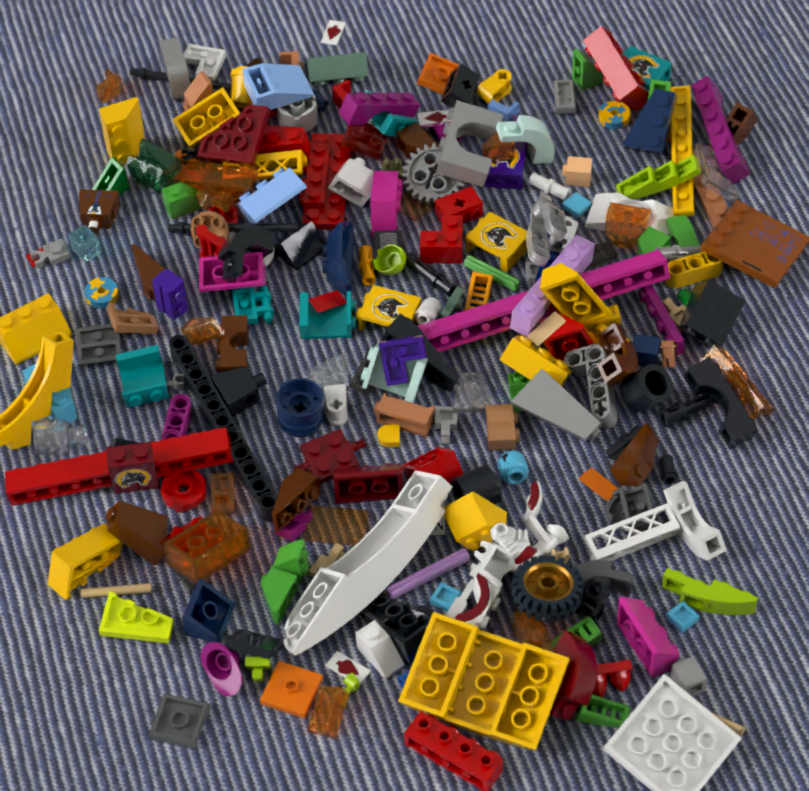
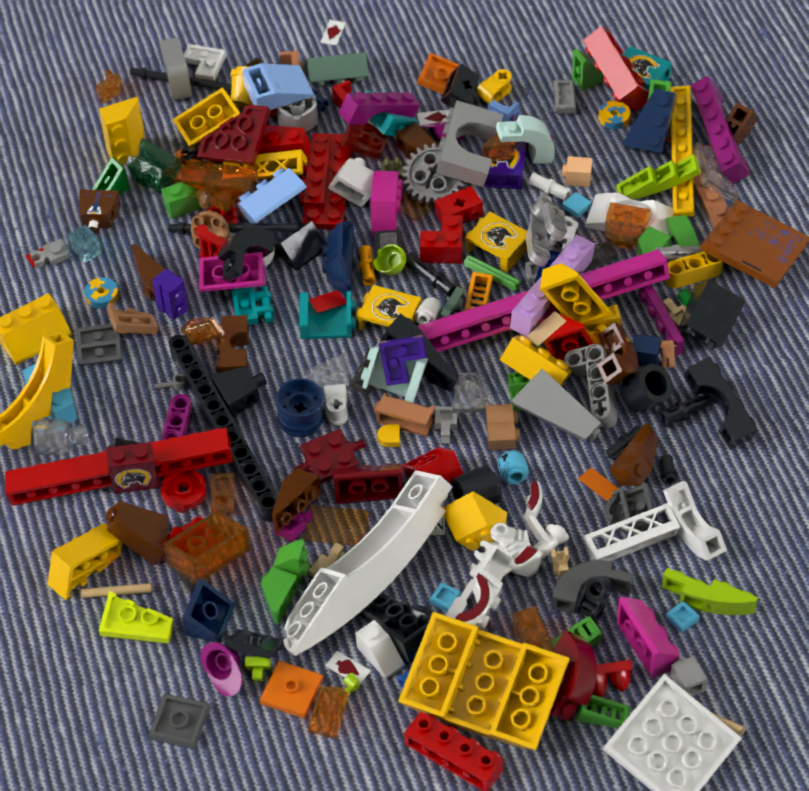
(142, 376): teal panel -> none
(198, 90): nougat slope -> none
(428, 573): lavender axle -> none
(547, 588): wheel -> none
(741, 381): clear orange fence -> none

